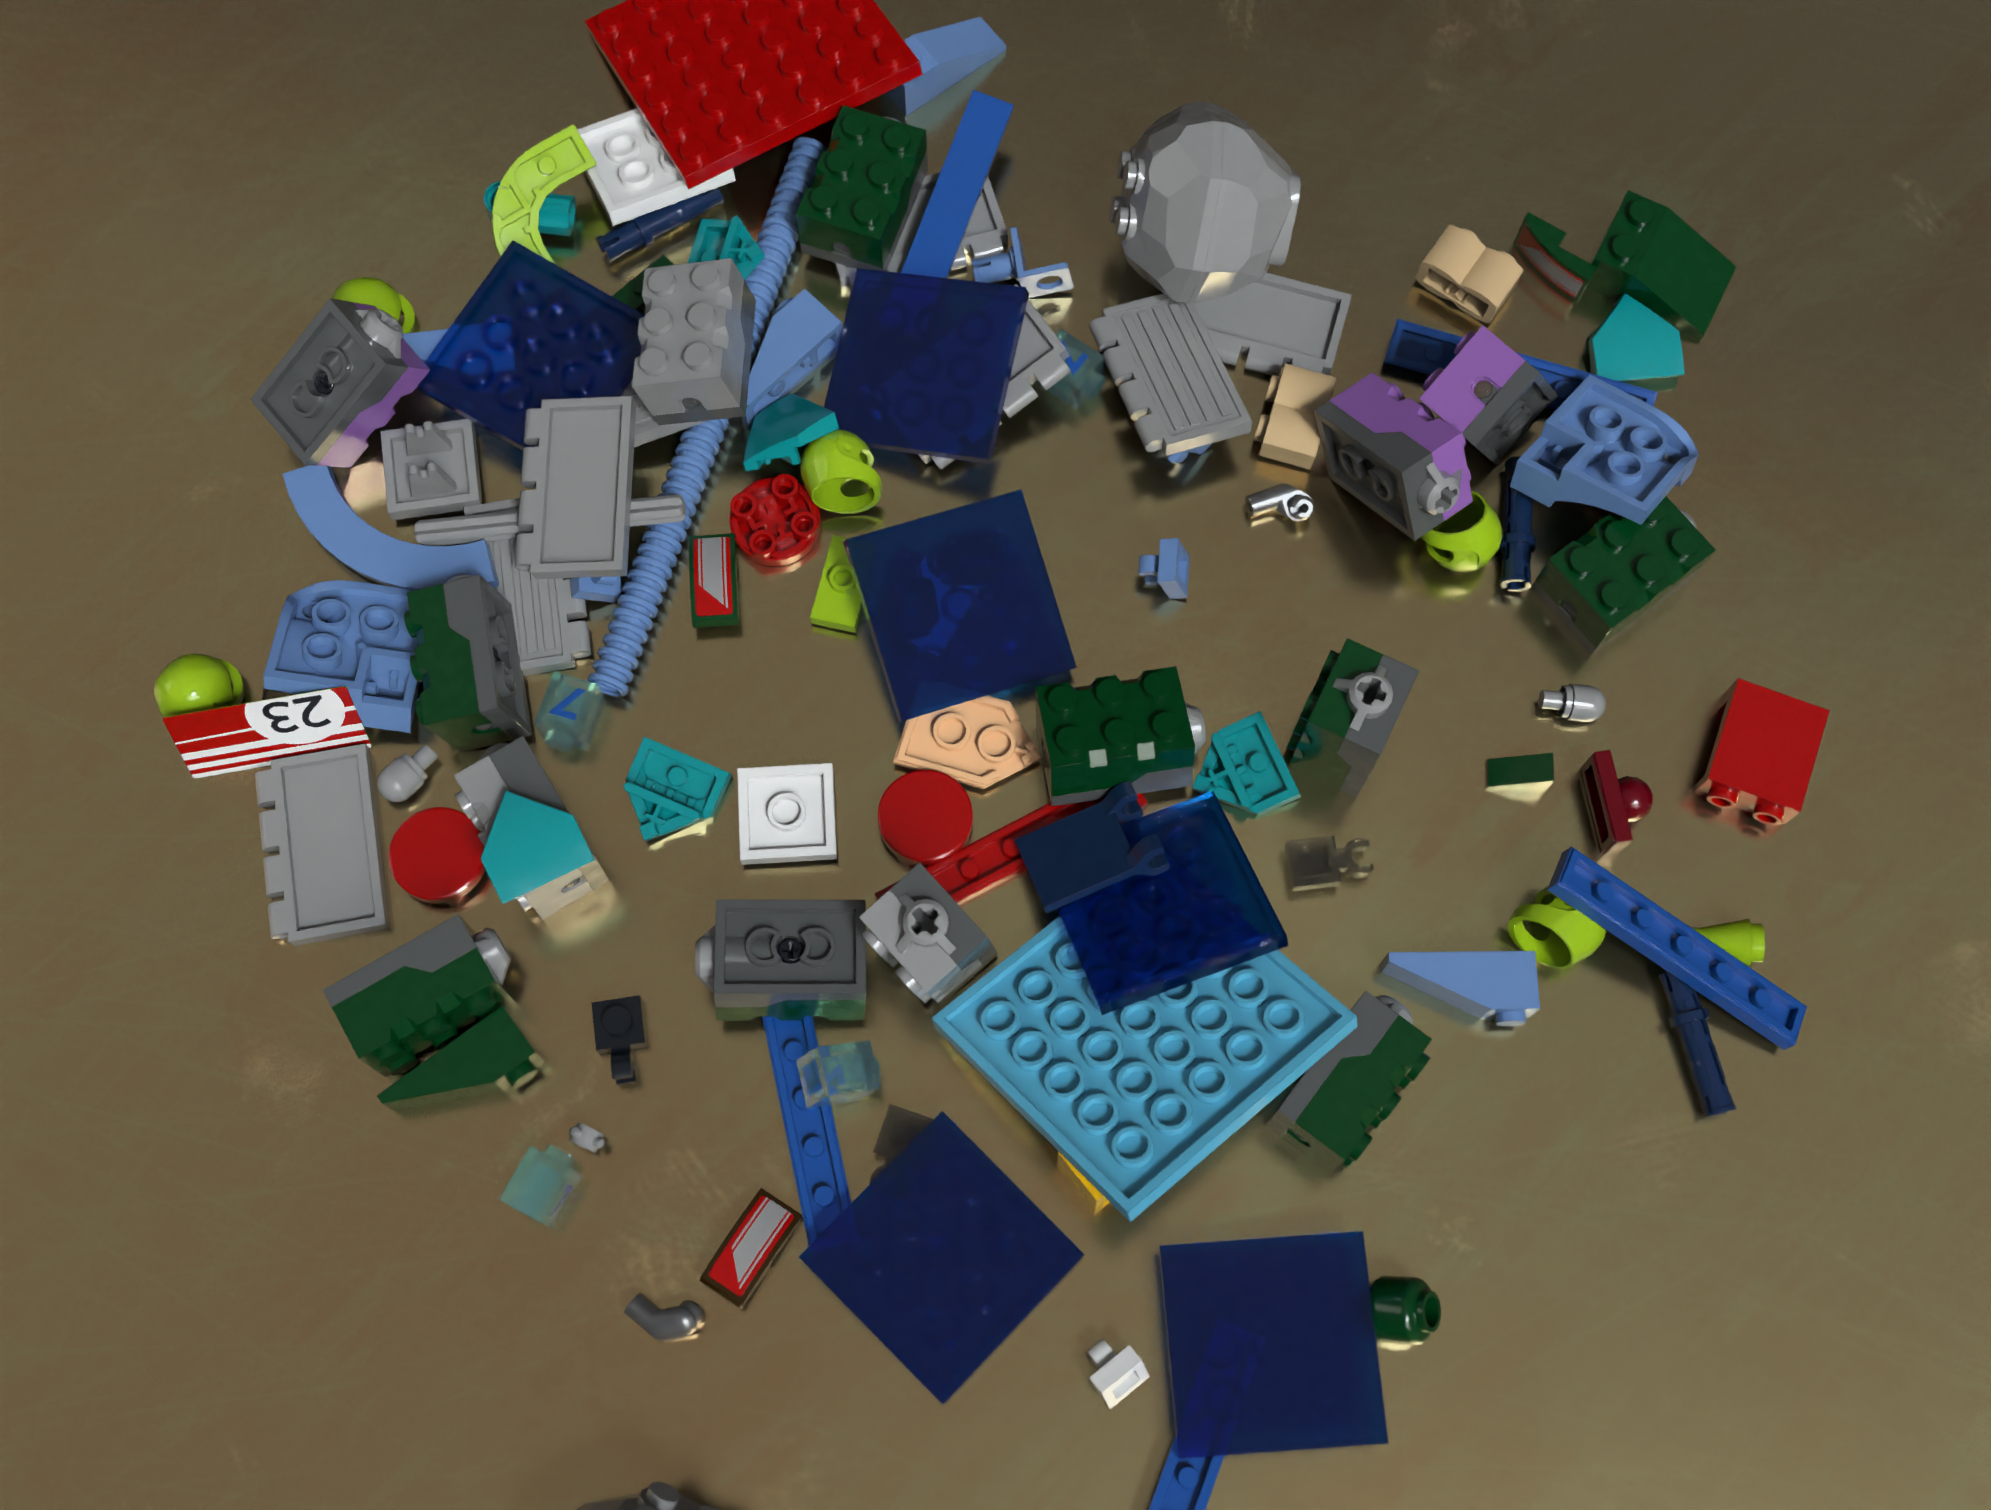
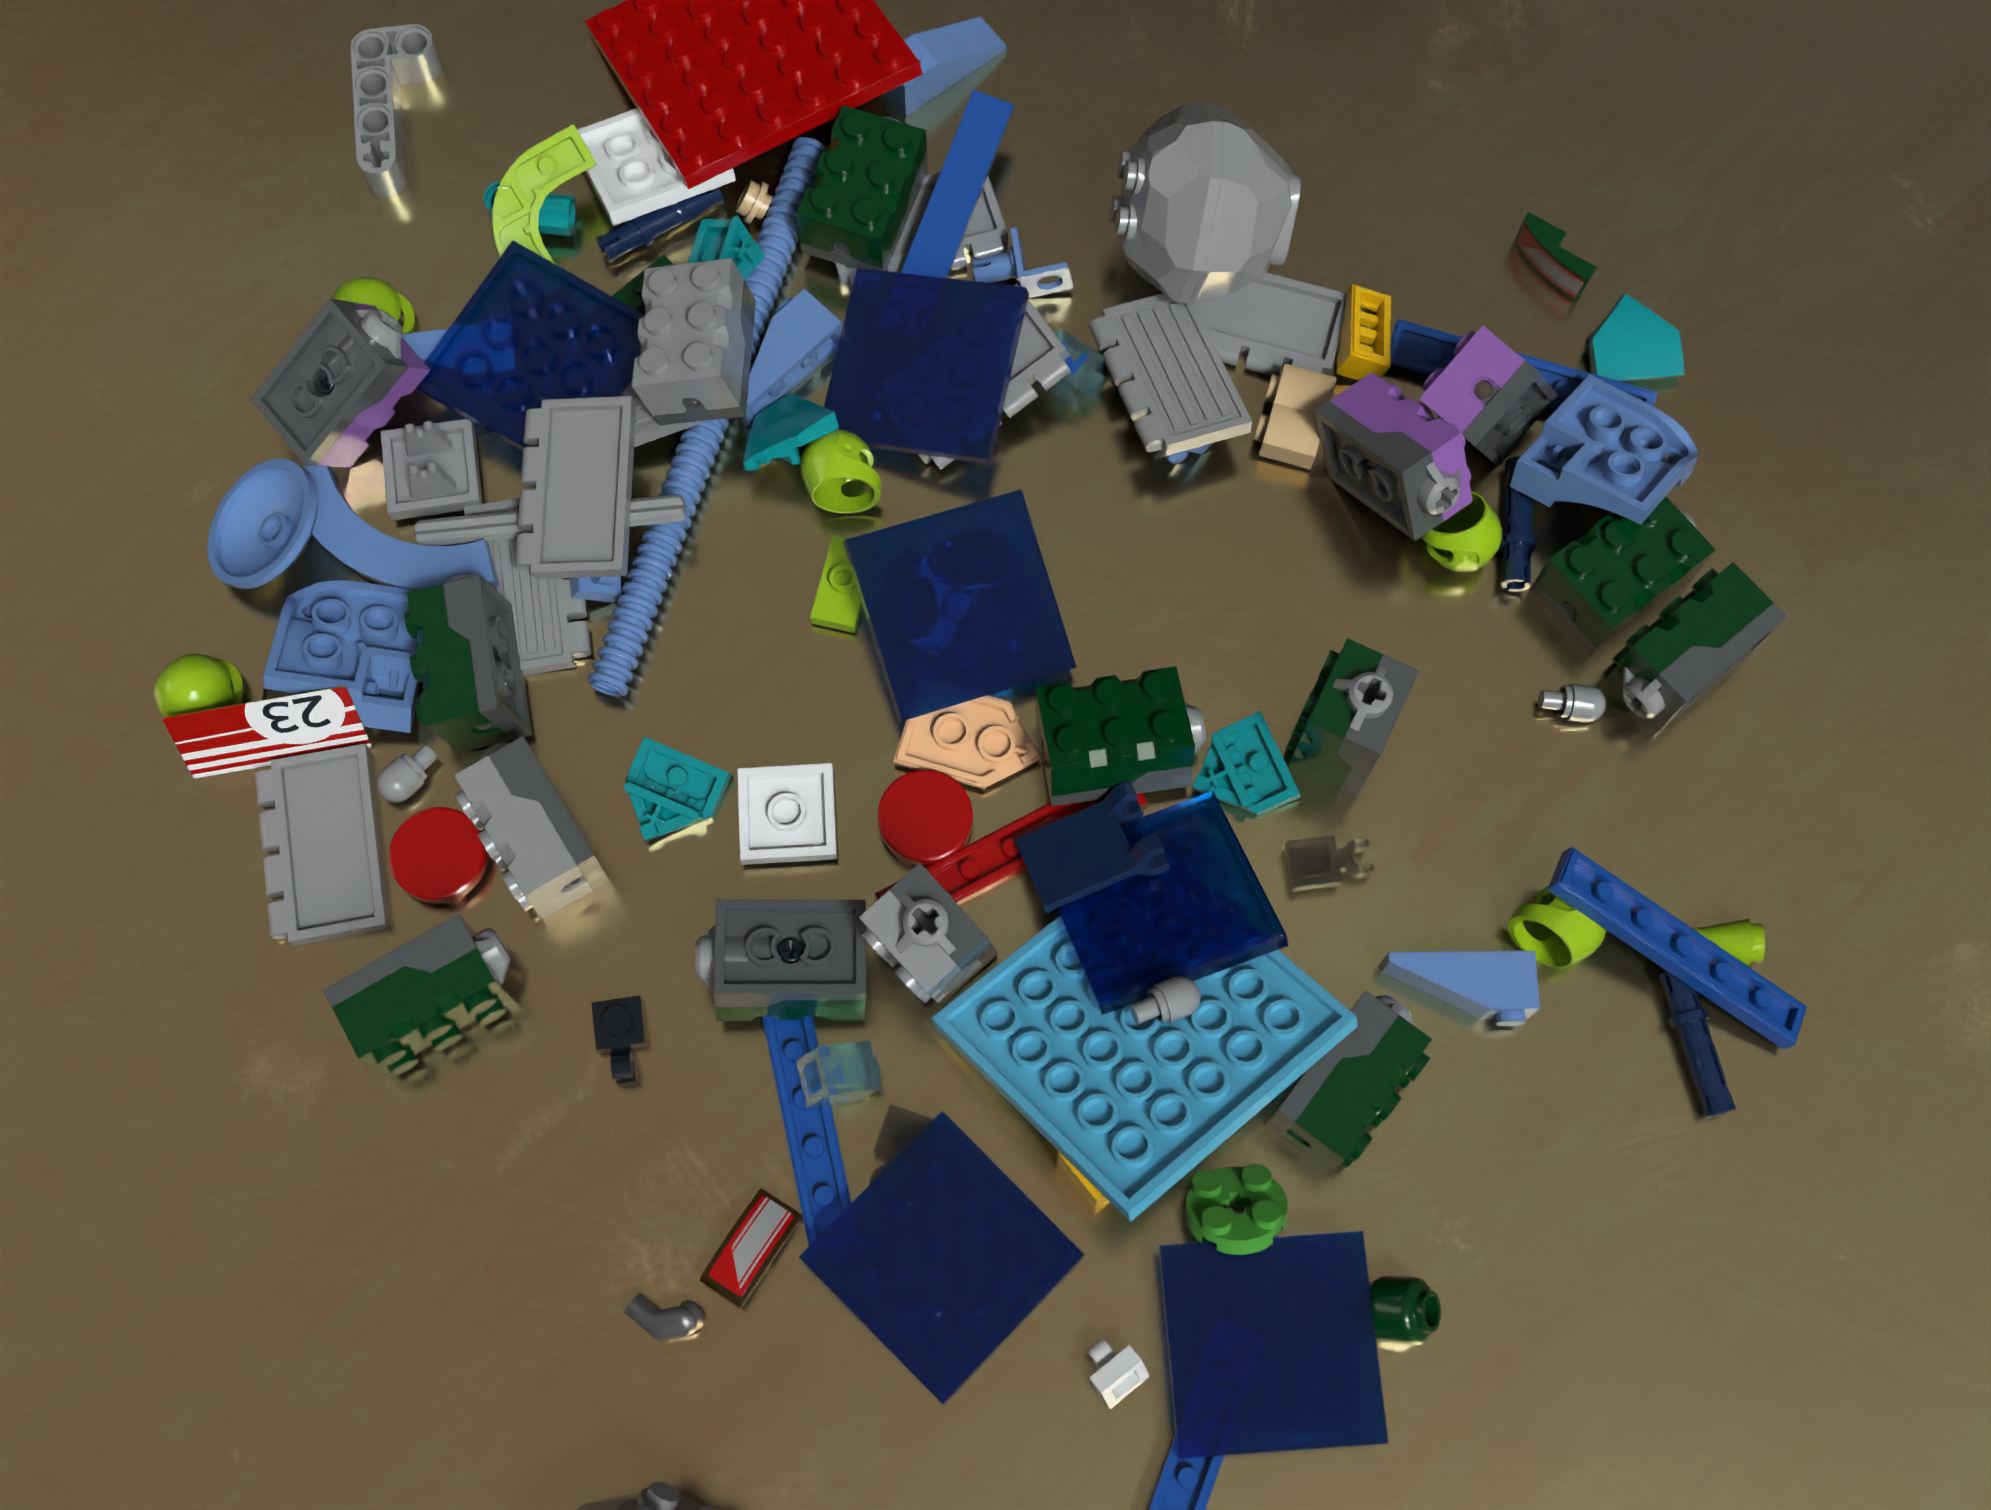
(262, 524): none -> medium blue dish
(380, 64): none -> light grey beam
(474, 1064): dark green slope -> none
(531, 846): teal slope -> none
(542, 1184): clear light blue brick -> none
(569, 712): clear light blue brick -> none
(586, 1137): light grey piece -> none
(713, 580): slope -> none
(753, 201): none -> tan plate
(775, 521): red tile -> none
(1168, 569): medium blue tile -> none
(1168, 1001): none -> light grey cylinder
(1246, 1187): none -> bright green plate
(1283, 500): flat silver arm -> none
(1357, 359): none -> yellow slope
(1469, 273): tan brick -> none
(1521, 772): dark green piece -> none
(1614, 801): dark red tile -> none
(1661, 265): dark green slope -> none
(1693, 645): none -> piece
(1763, 753): red panel -> none

